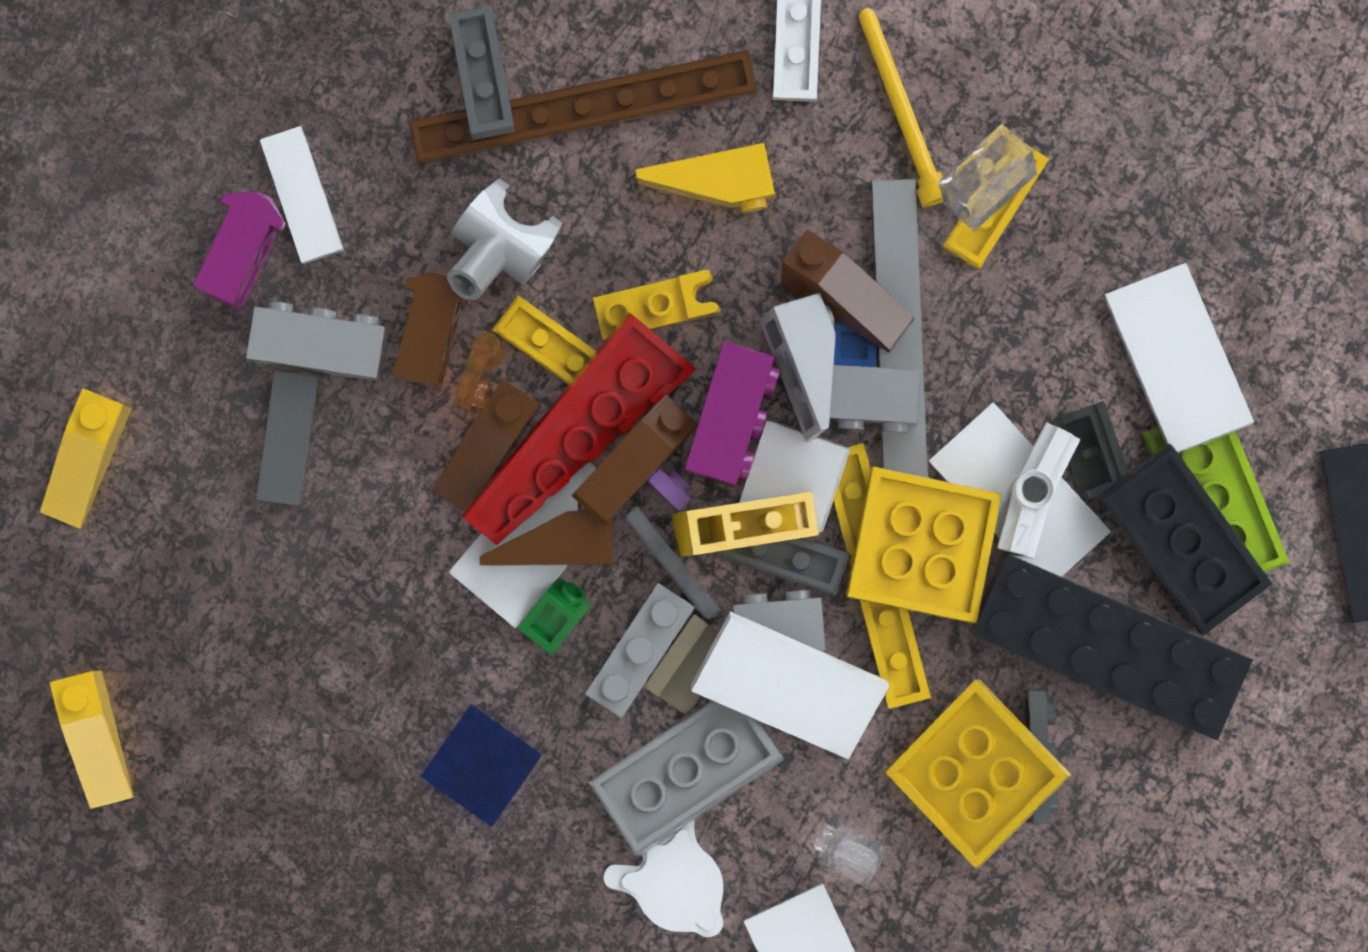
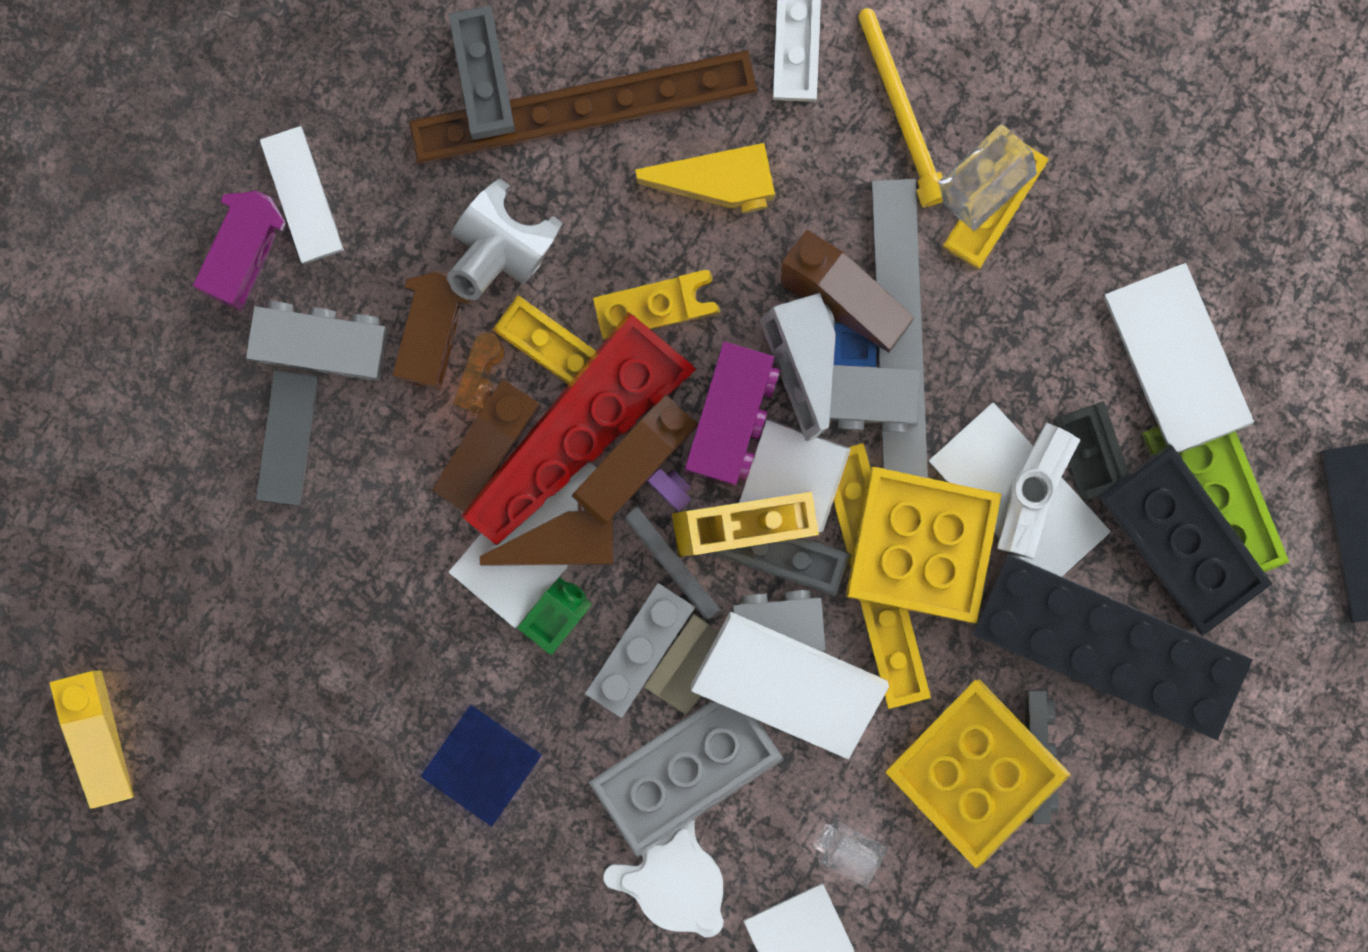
(84, 457): yellow slope -> none

